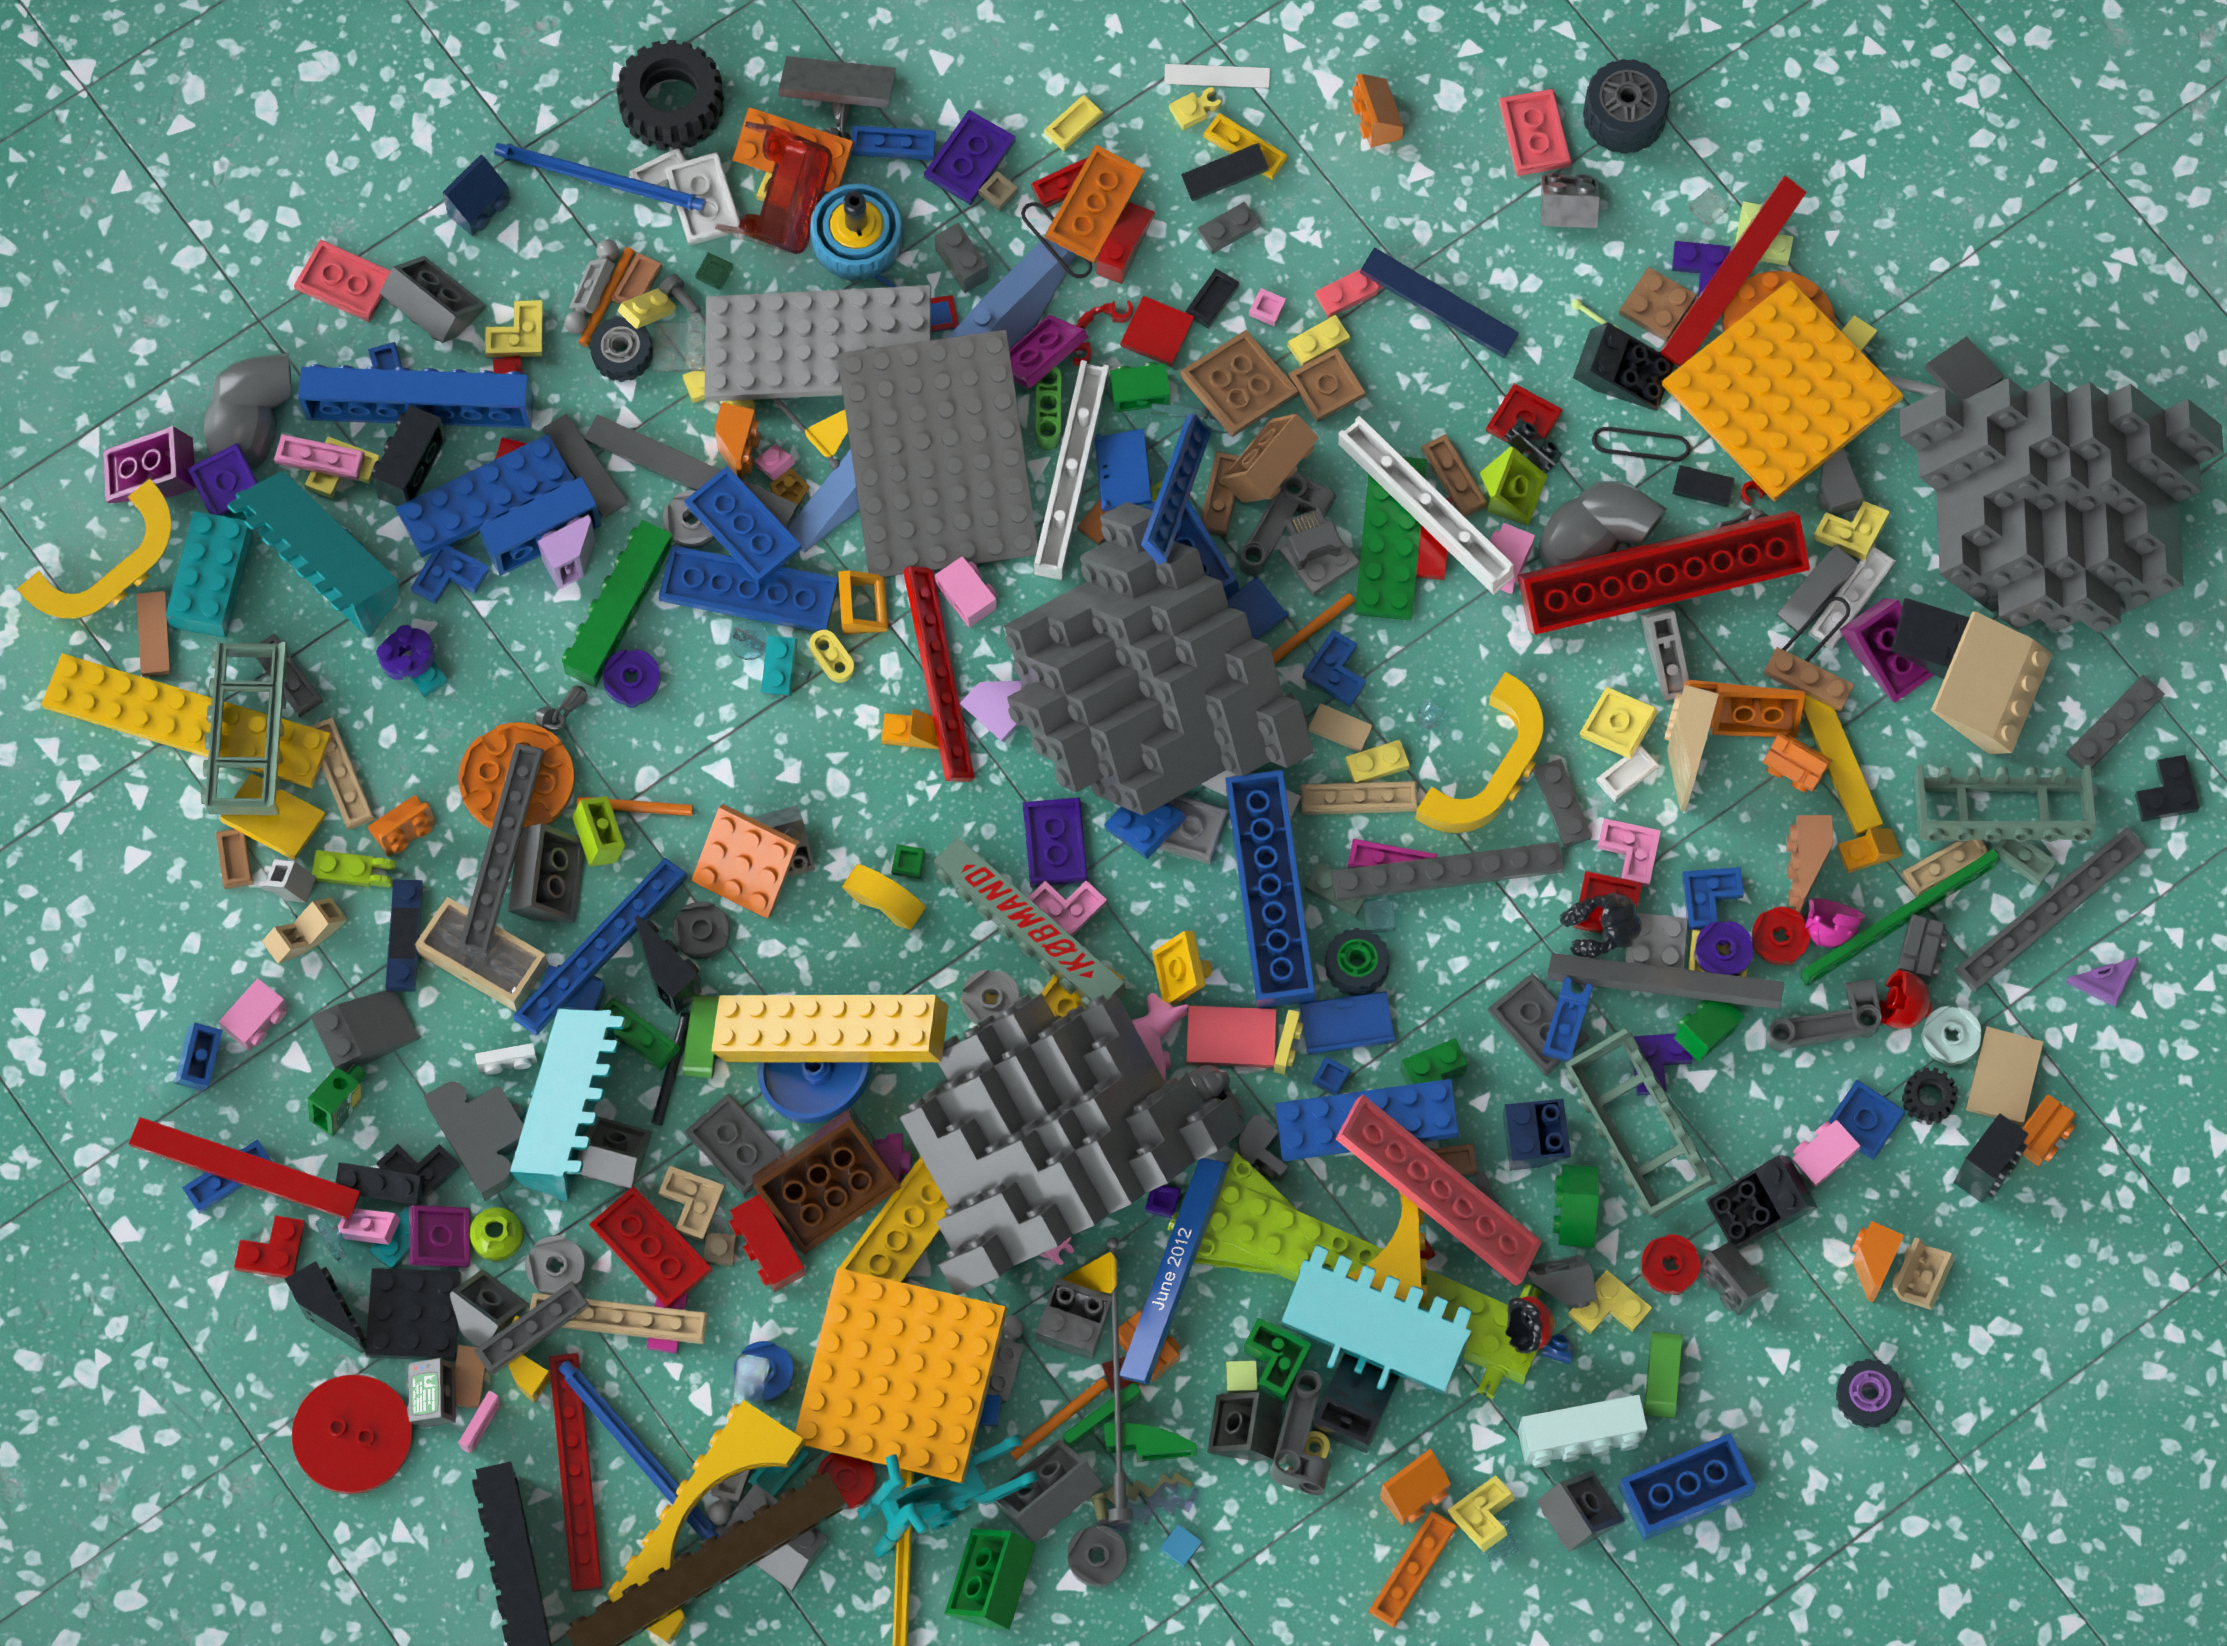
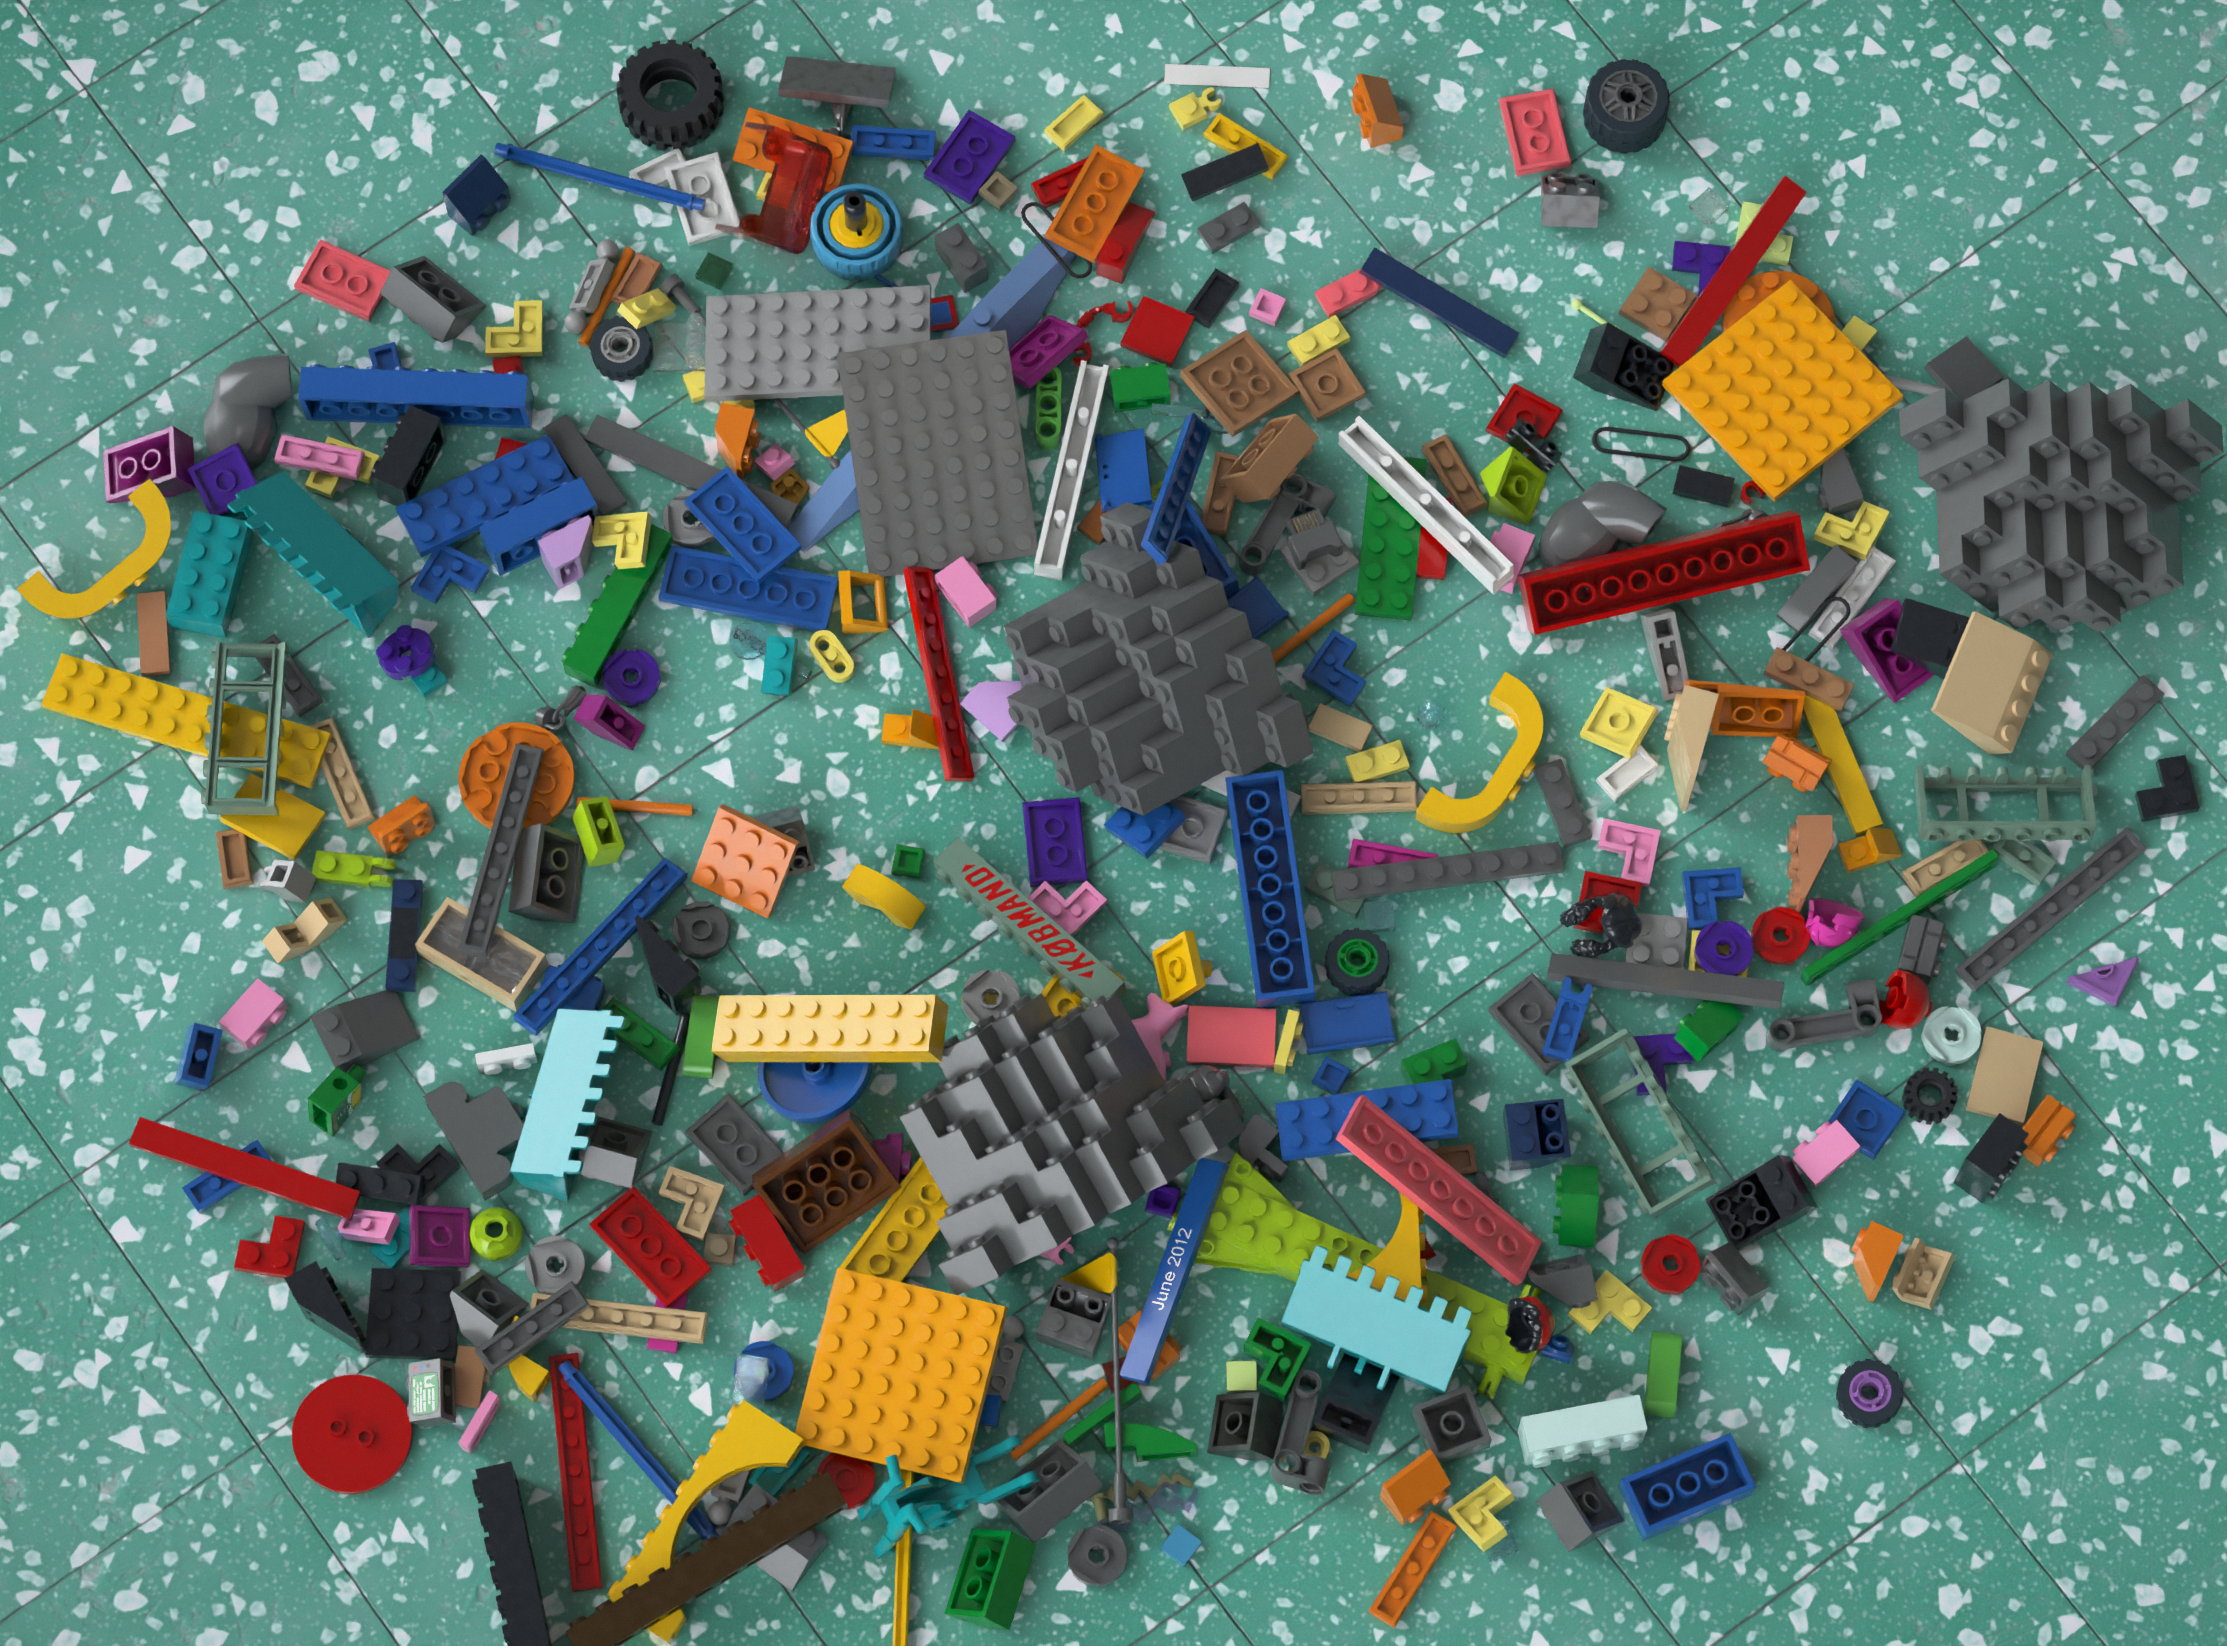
(609, 721): none -> magenta slope
(626, 531): none -> light yellow plate
(1452, 1425): none -> dark grey brick

